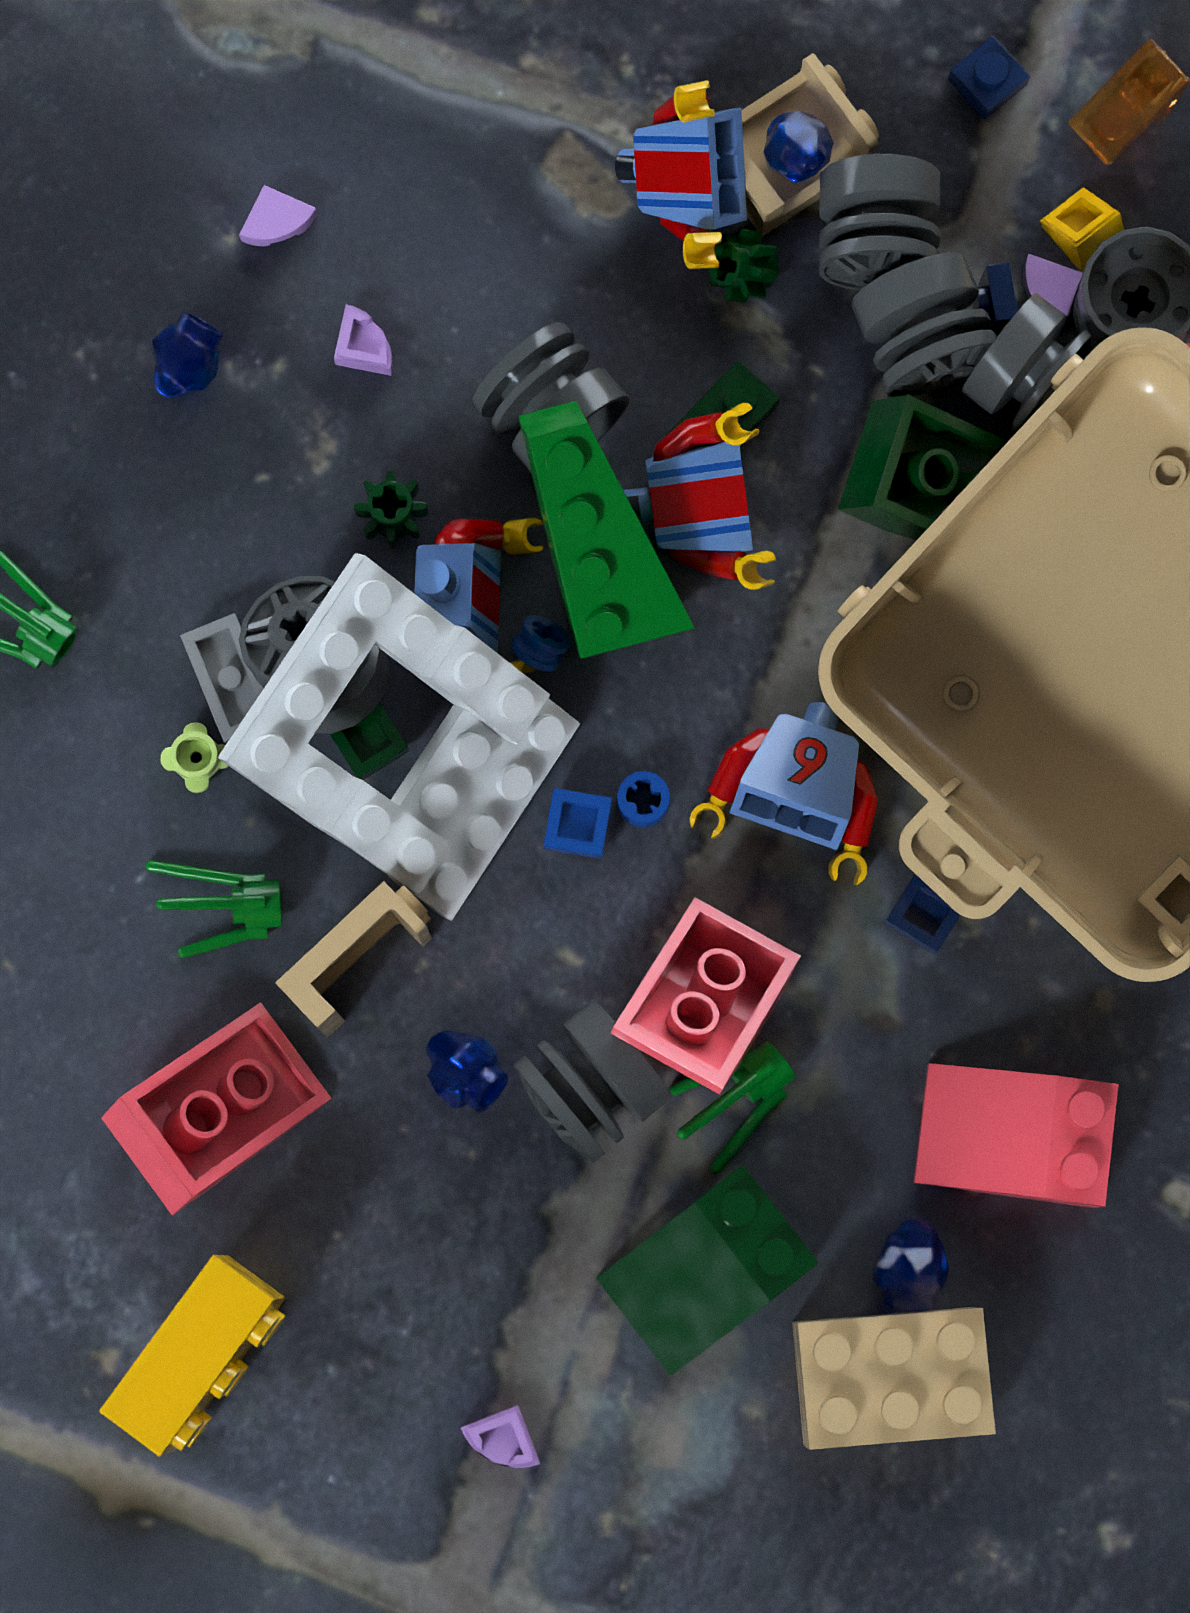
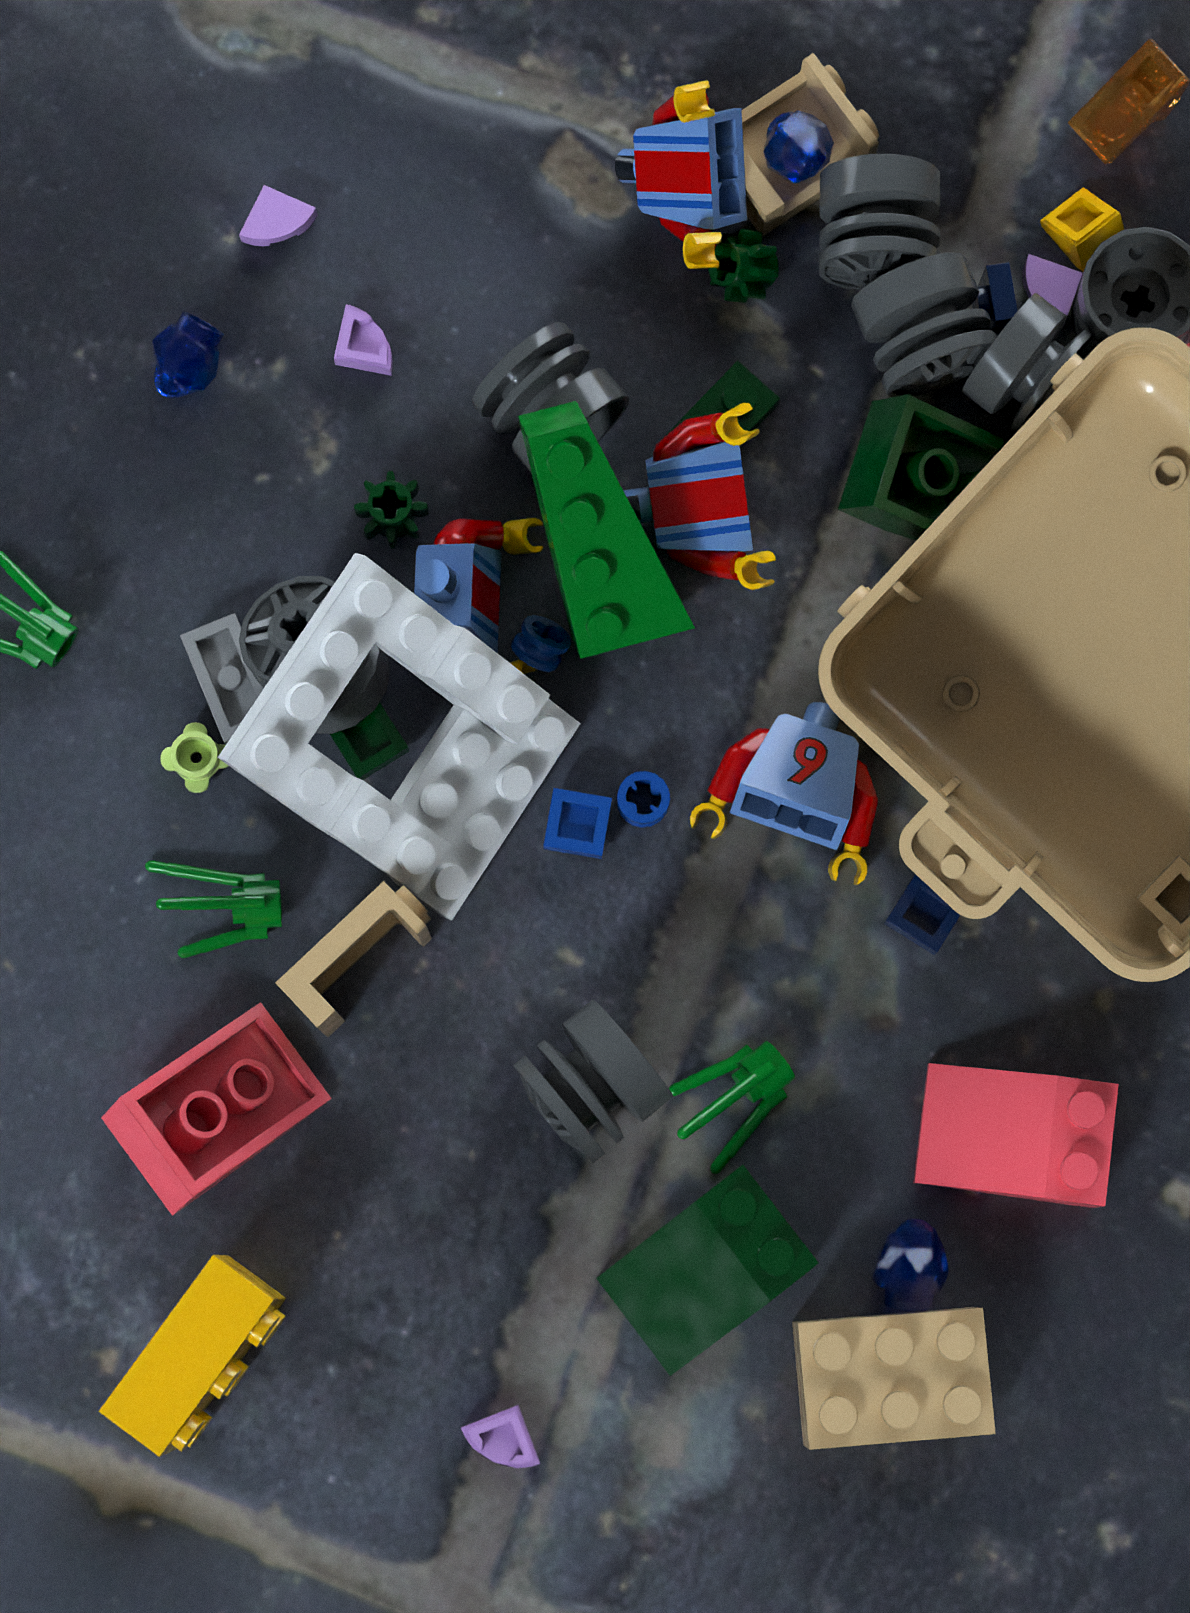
(465, 1070): clear blue rock -> none
(707, 996): coral slope -> none
(988, 77): dark blue plate -> none

